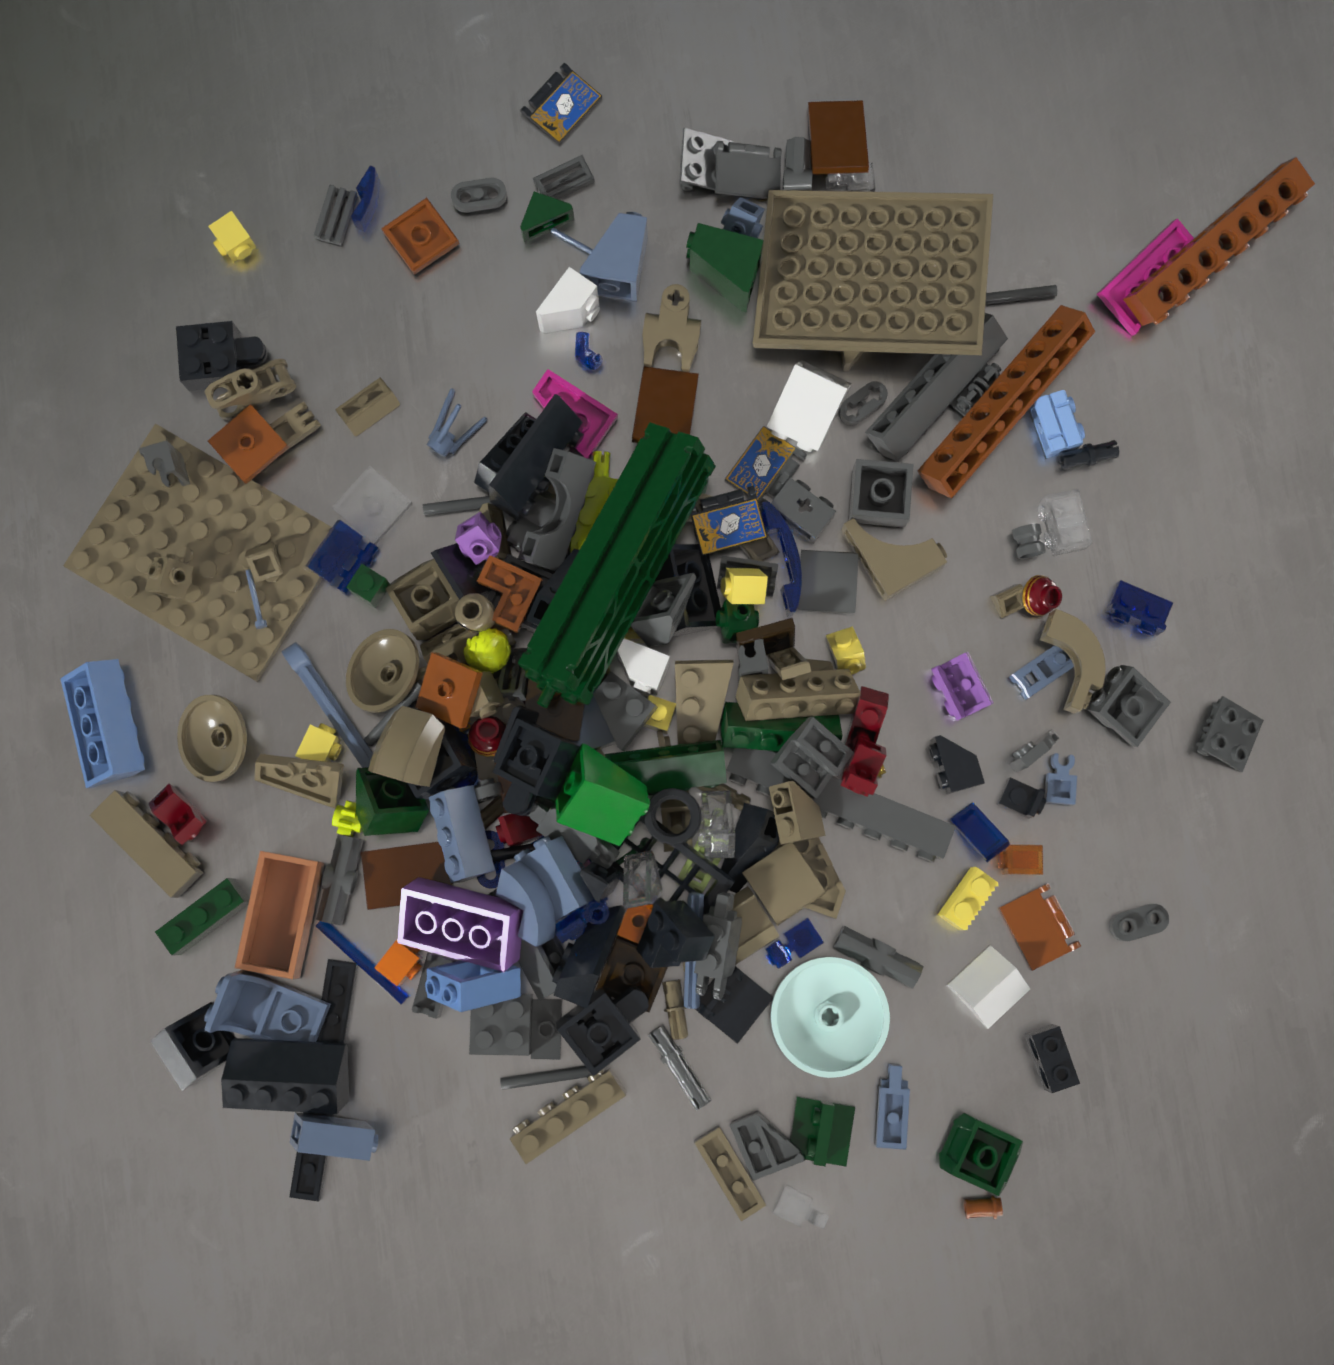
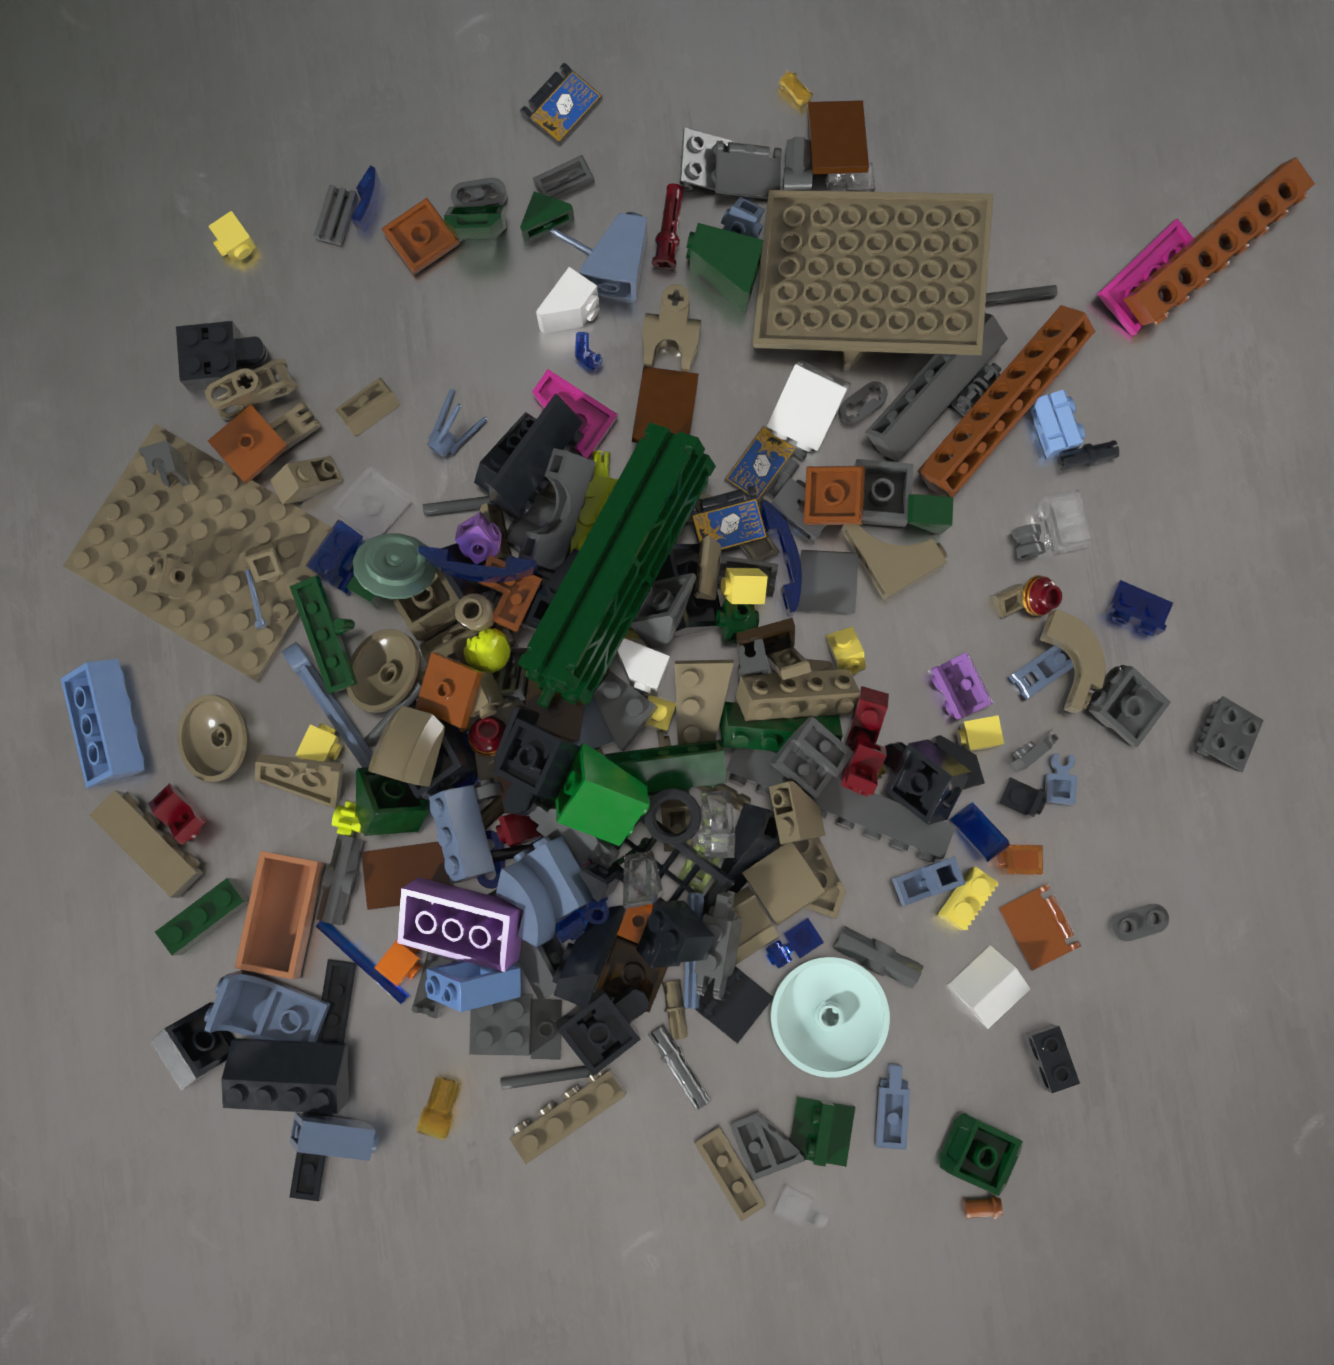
(305, 479): none -> dark tan slope
(324, 634): none -> dark green plate
(392, 566): none -> sand green piece
(437, 1115): none -> clear yellow piece
(476, 222): none -> dark green slope
(514, 568): none -> clear blue slope
(667, 238): none -> dark red pin
(707, 569): none -> dark tan slope
(792, 85): none -> clear yellow pin
(834, 495): none -> dark orange plate
(925, 779): none -> black brick
(928, 881): none -> sand blue brick
(930, 512): none -> dark green slope
(980, 734): none -> light yellow brick

